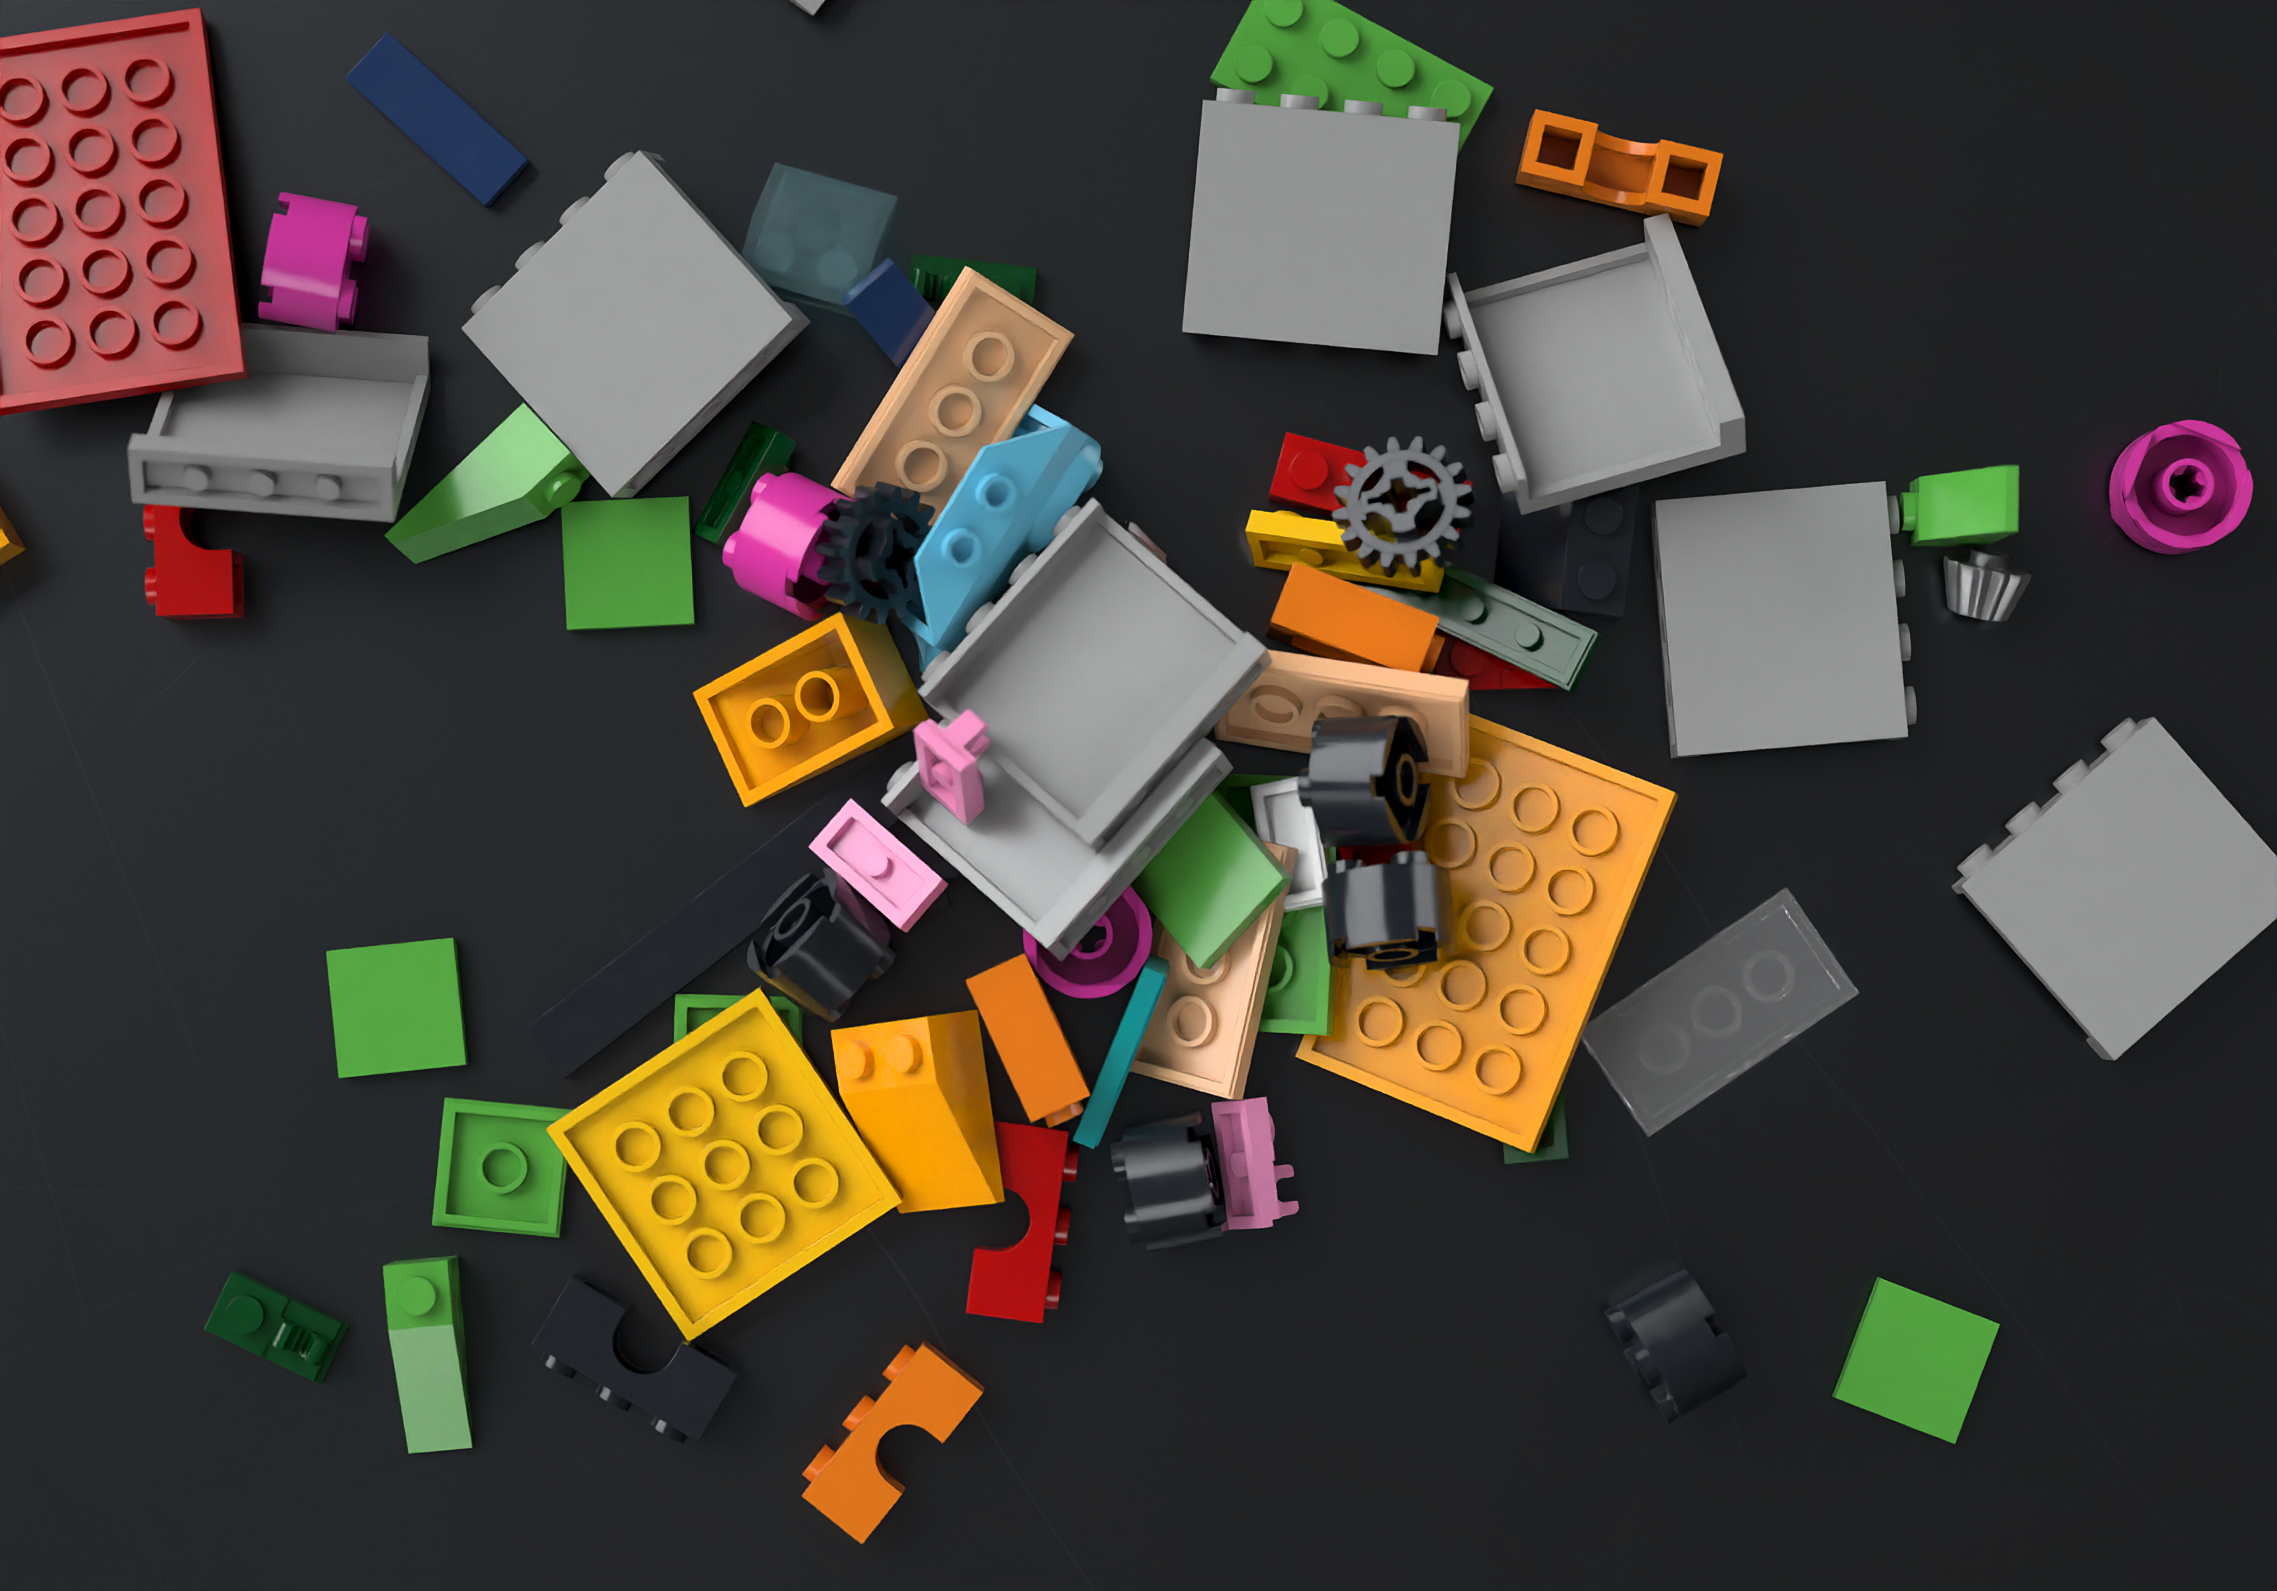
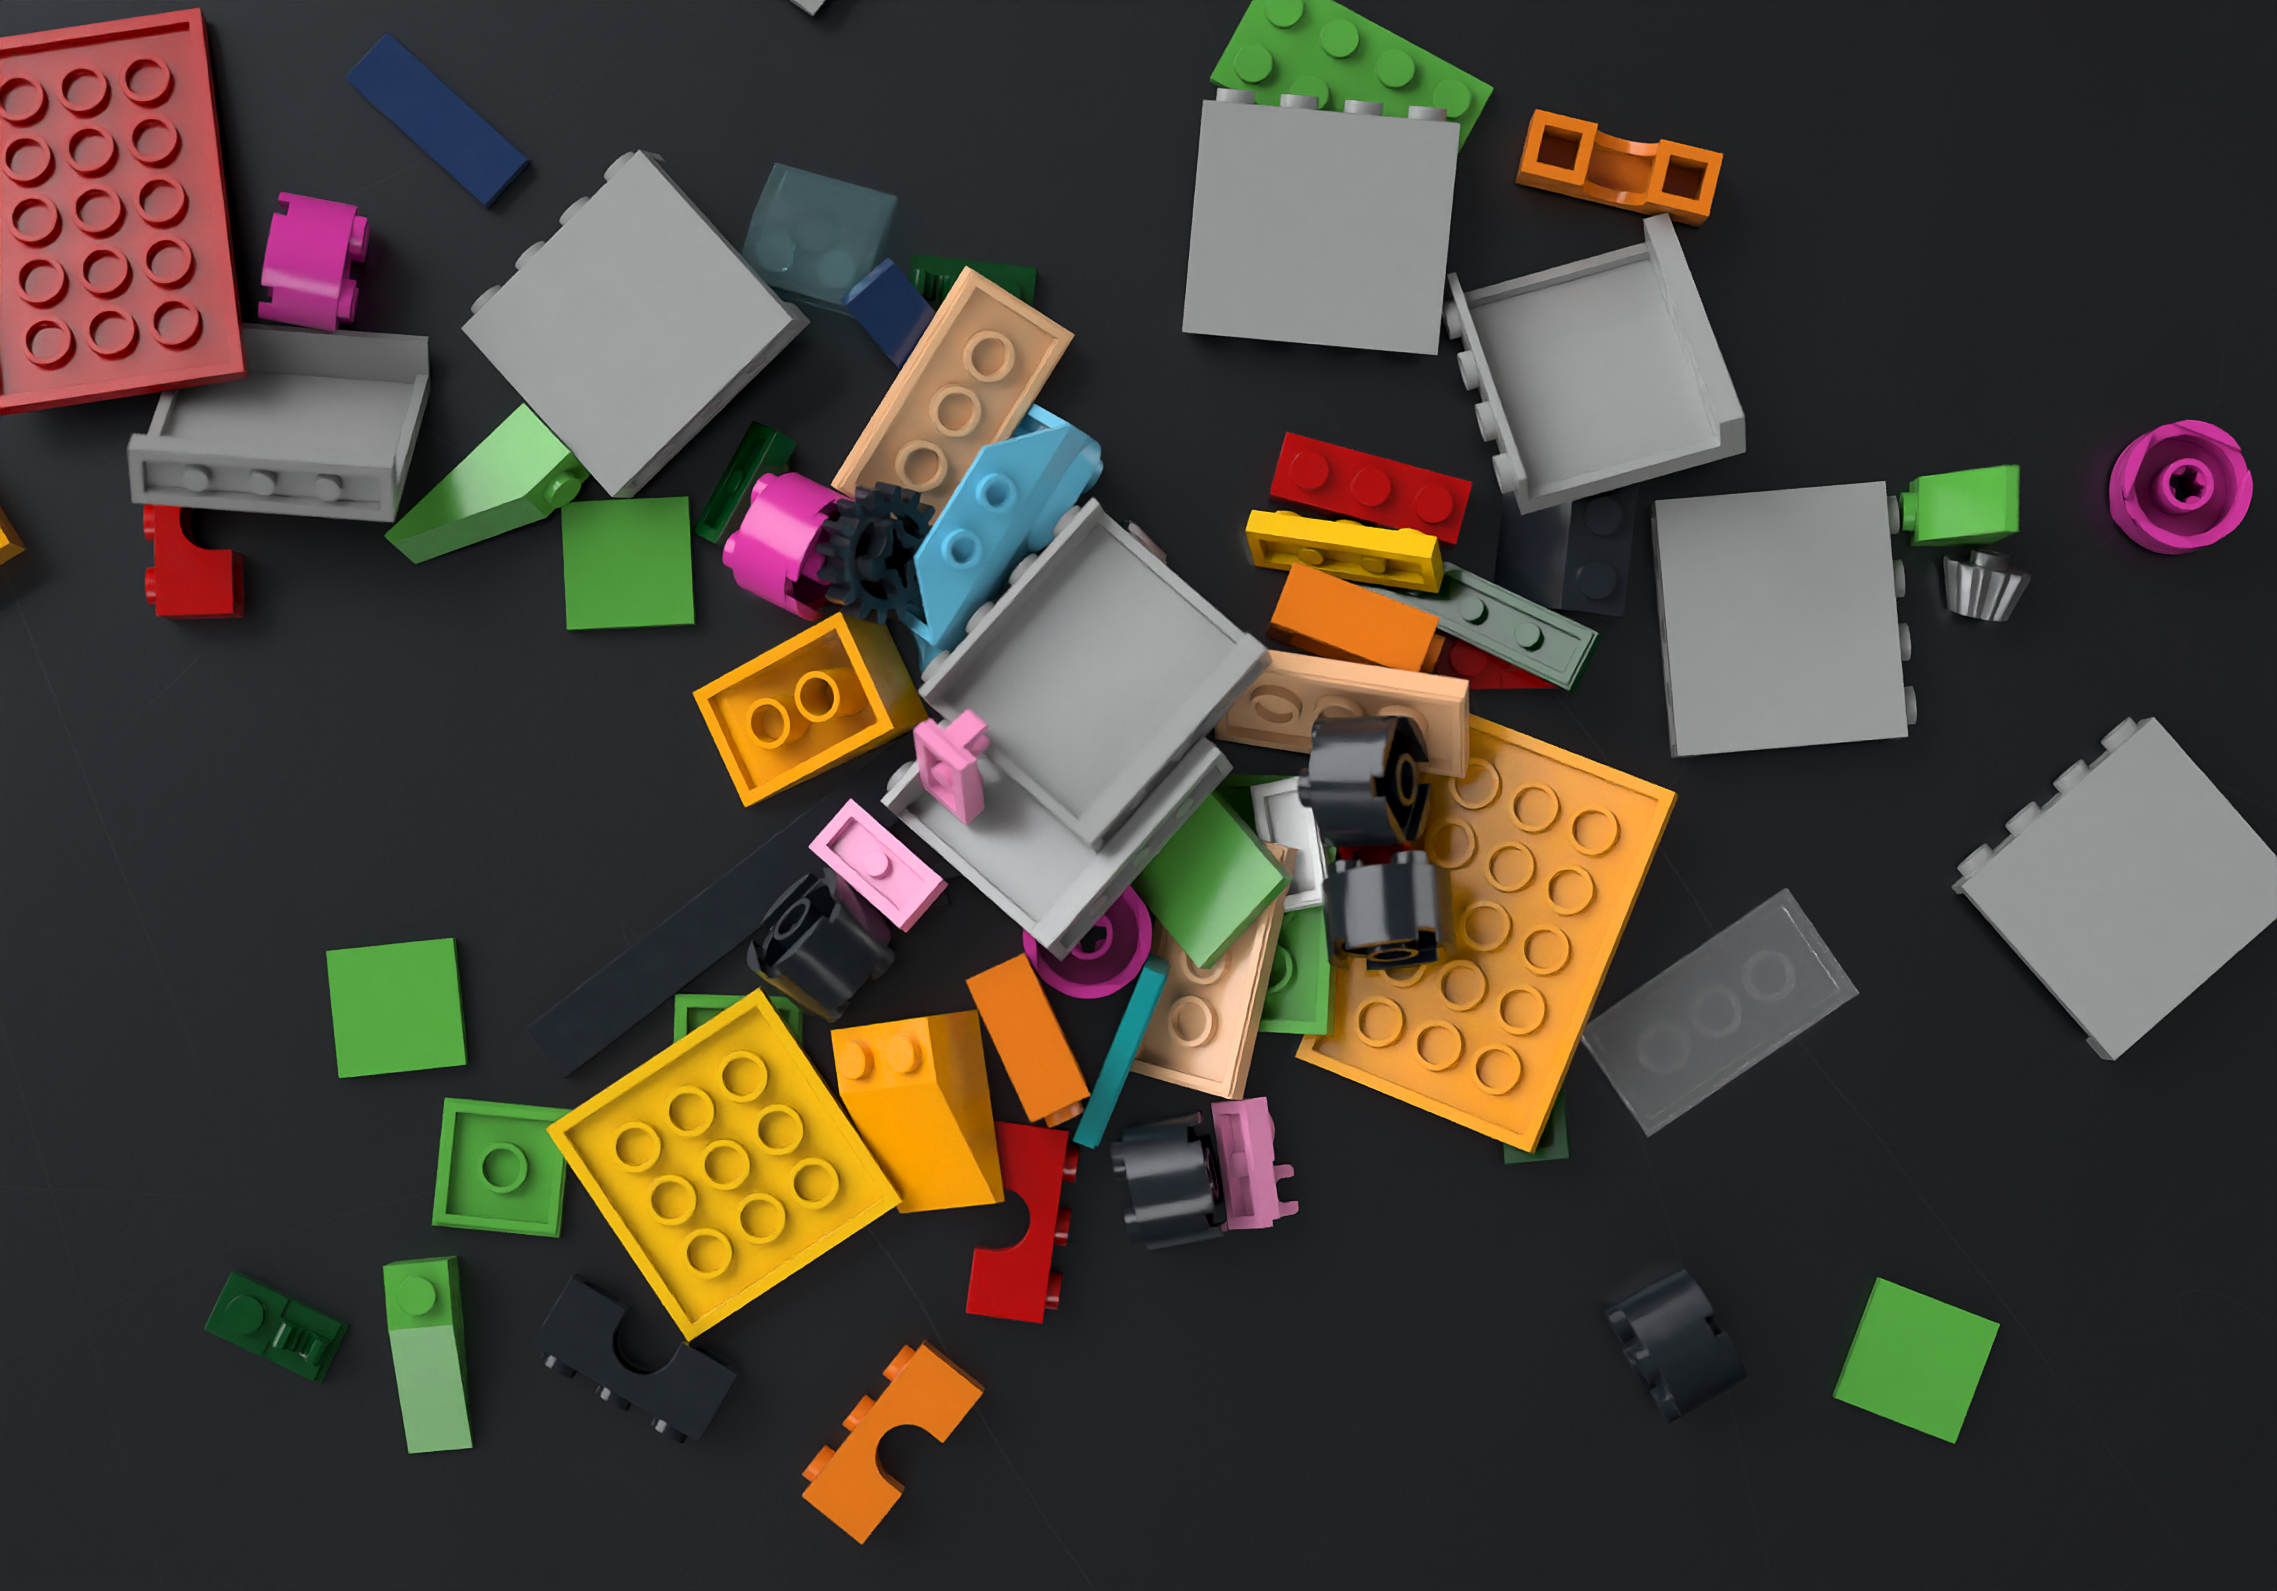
(1427, 505): gear -> none

